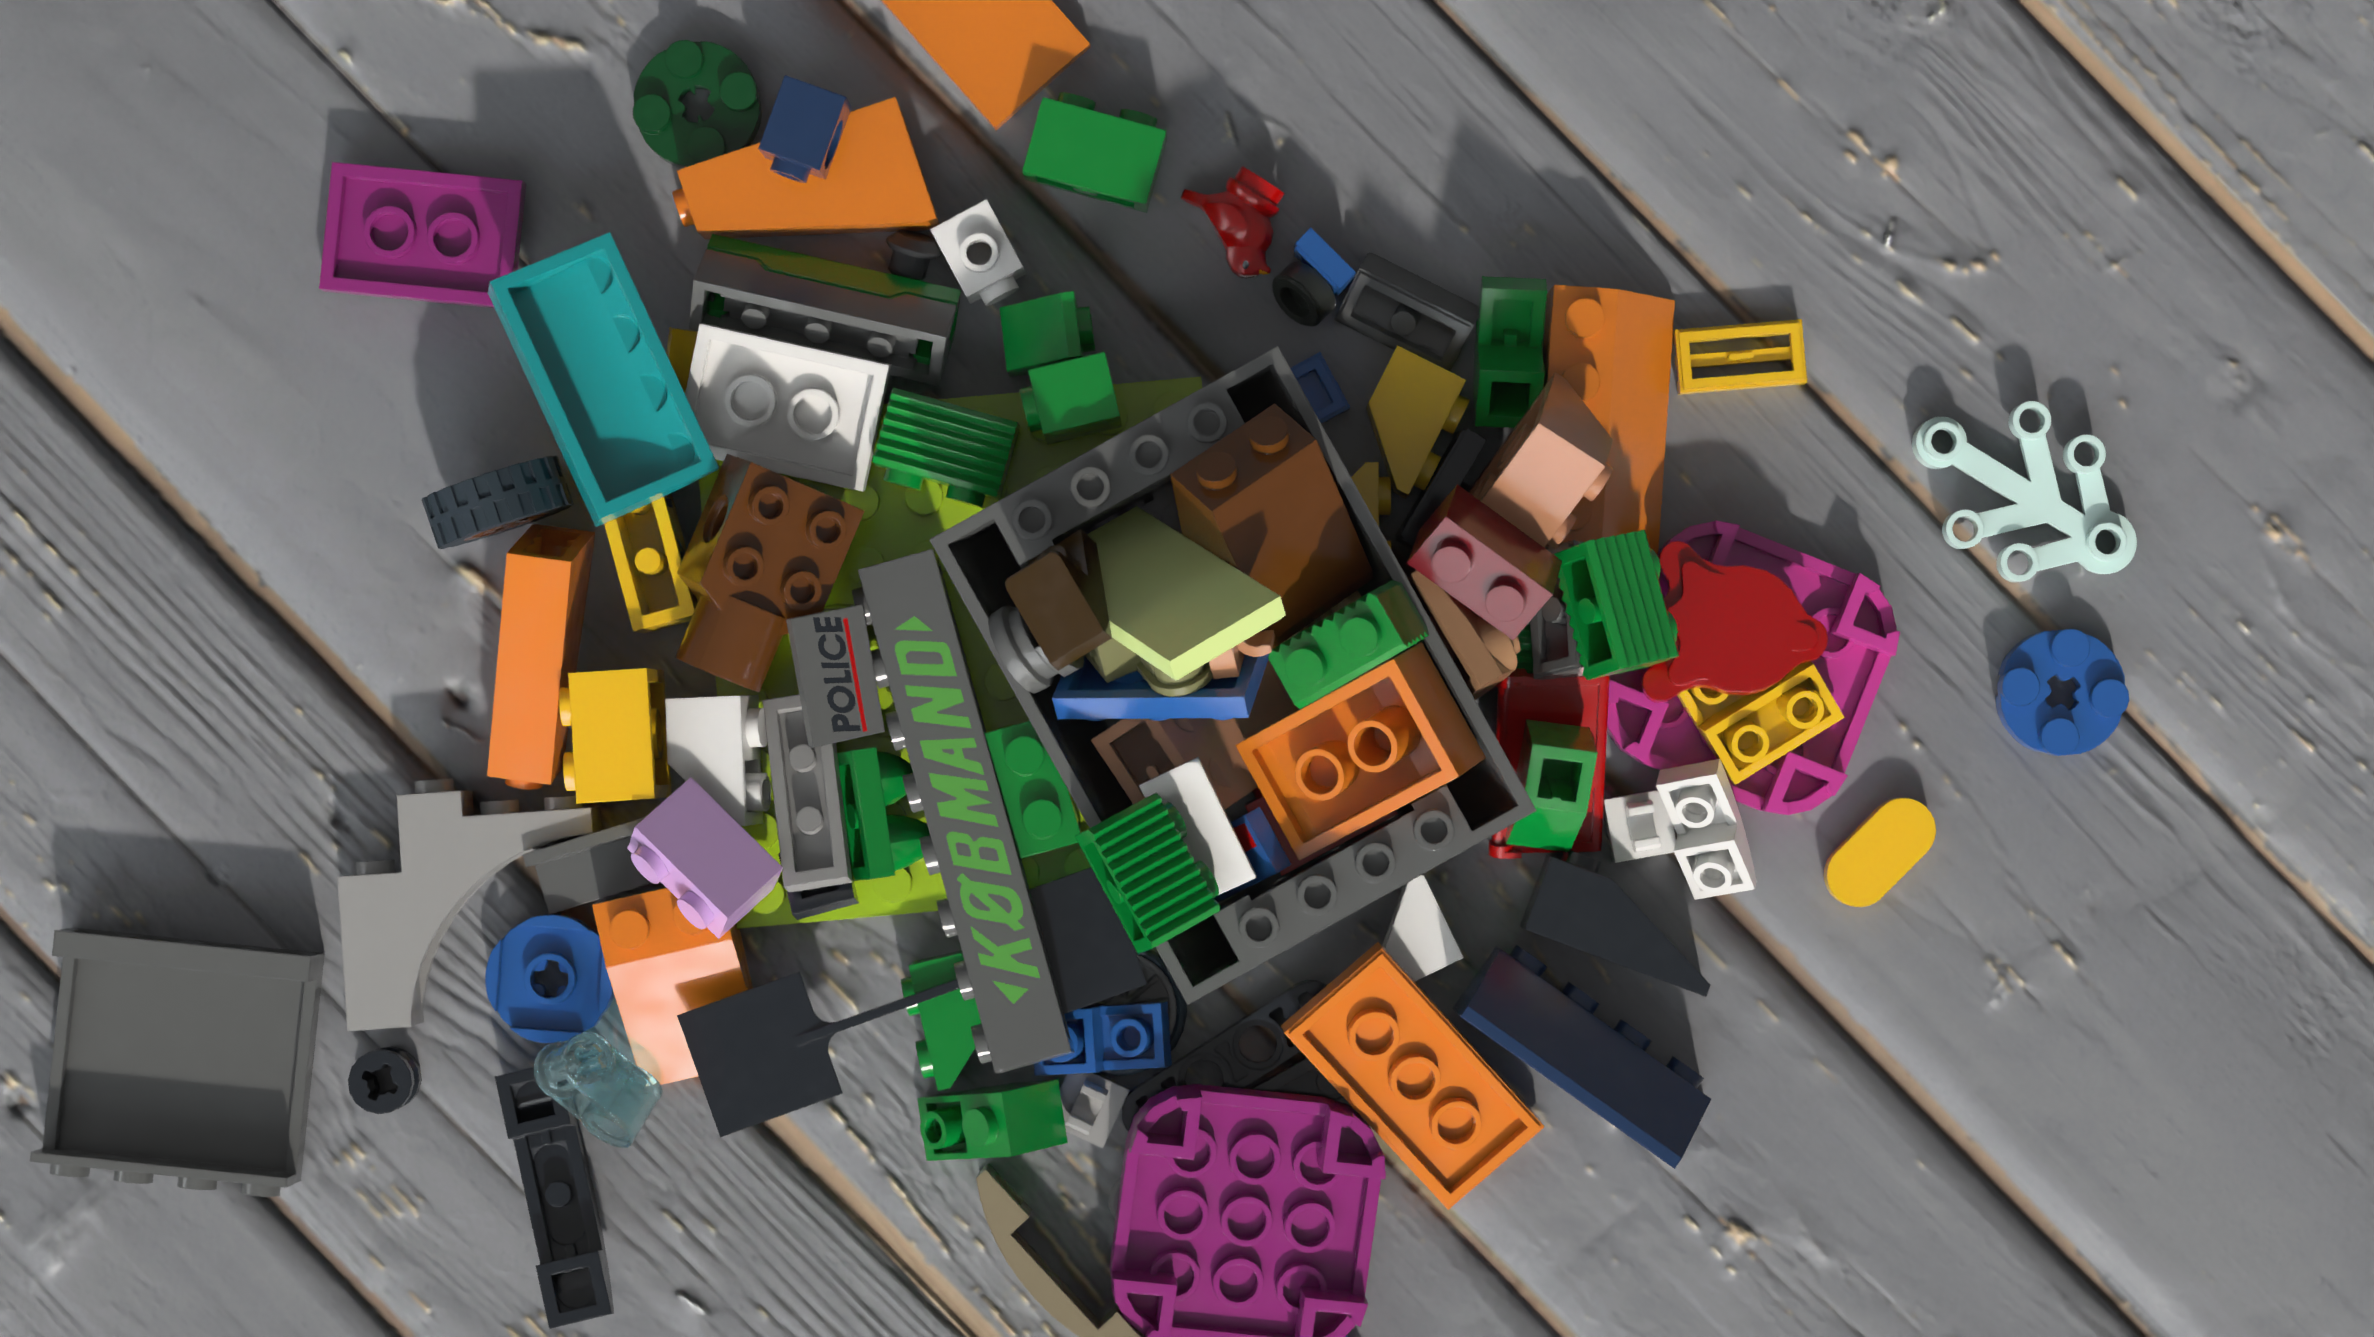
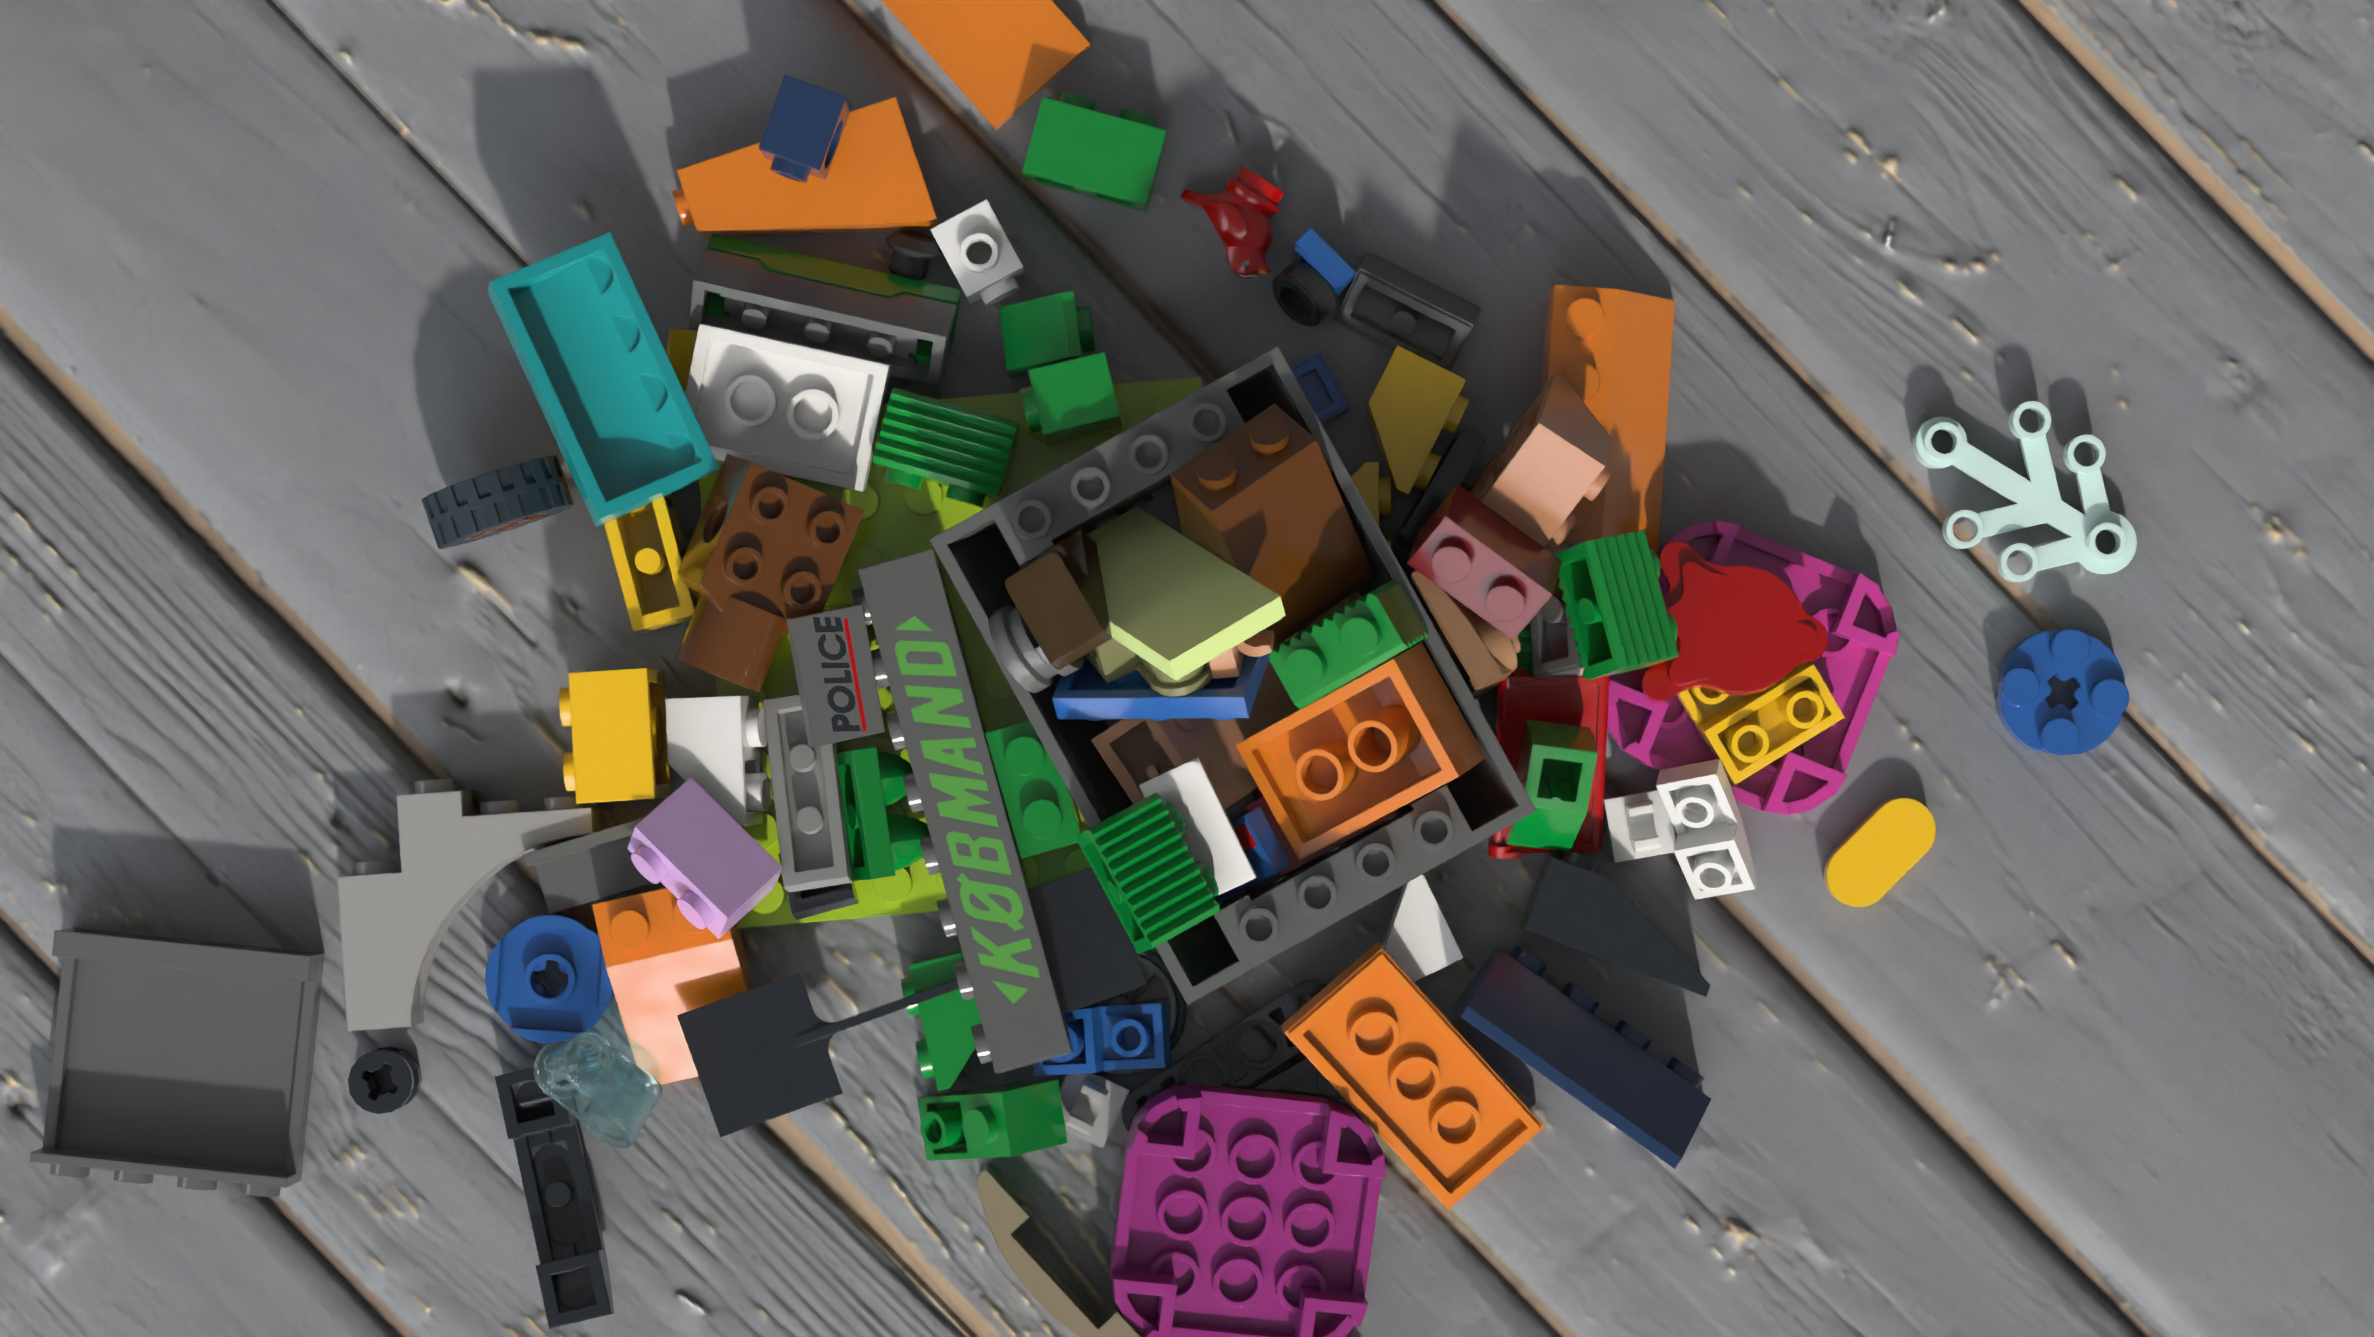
(420, 234): magenta plate -> none
(536, 651): orange slope -> none
(684, 69): dark green plate -> none
(1508, 349): green brick -> none
(1685, 362): yellow tile -> none

